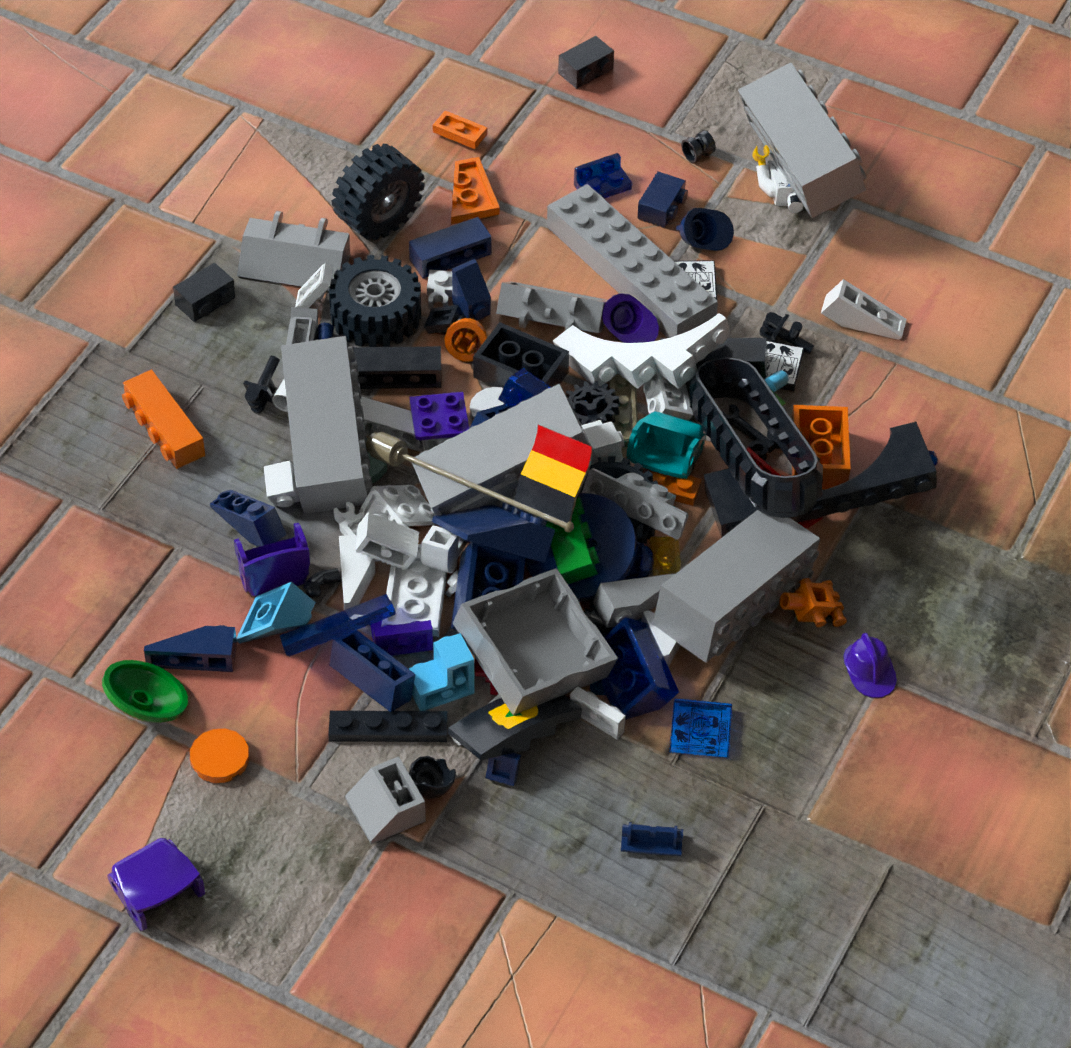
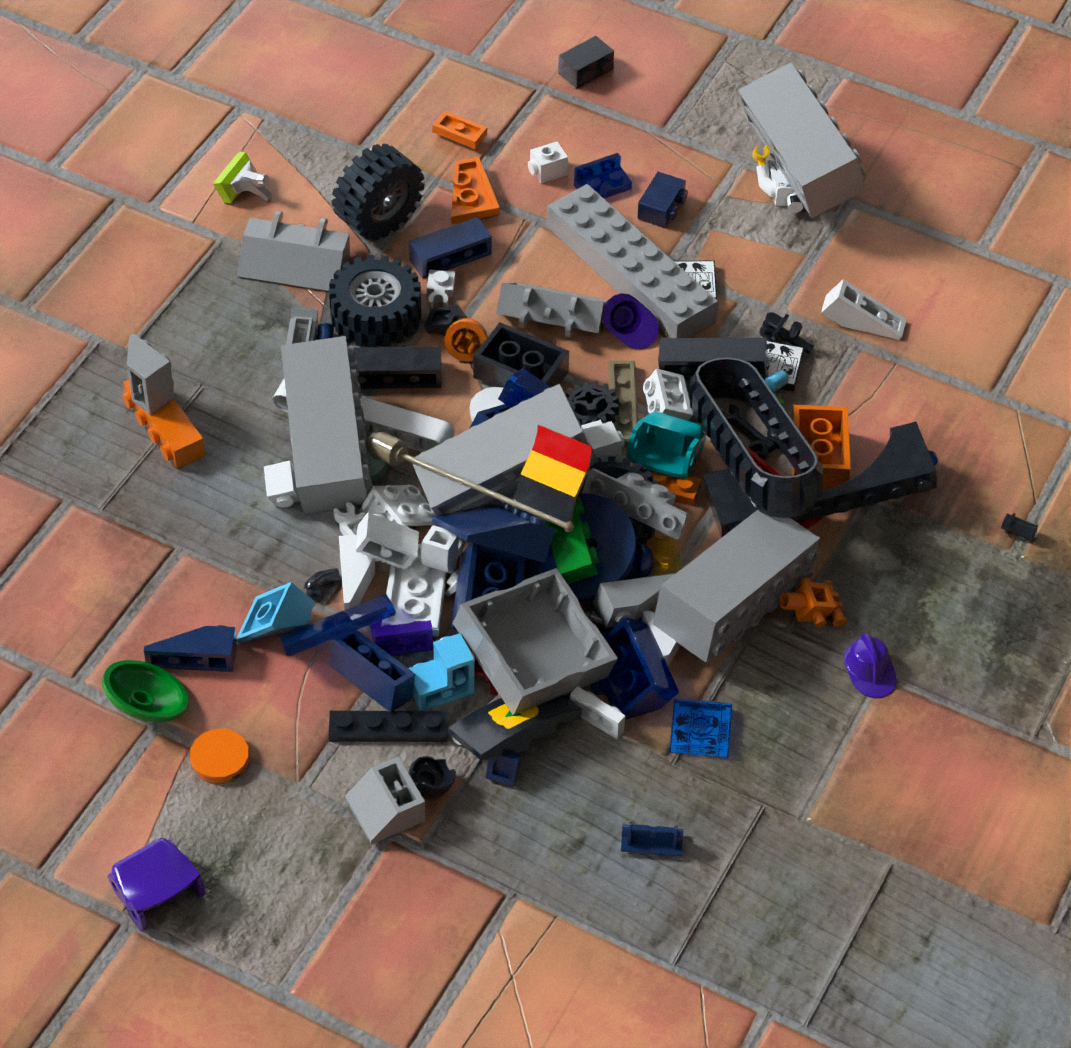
(148, 375): none -> light grey slope
(204, 292): black brick -> none
(241, 176): none -> piece
(249, 517): dark blue slope -> none
(261, 393): black arm -> none
(274, 563): dark purple piece -> none
(314, 287): white plate -> none
(438, 415): dark purple bracket -> none
(470, 291): dark blue slope -> none
(548, 162): none -> white brick
(639, 362): white arch -> none
(699, 145): black wheel -> none
(706, 229): dark blue piece -> none
(1019, 526): none -> black pin

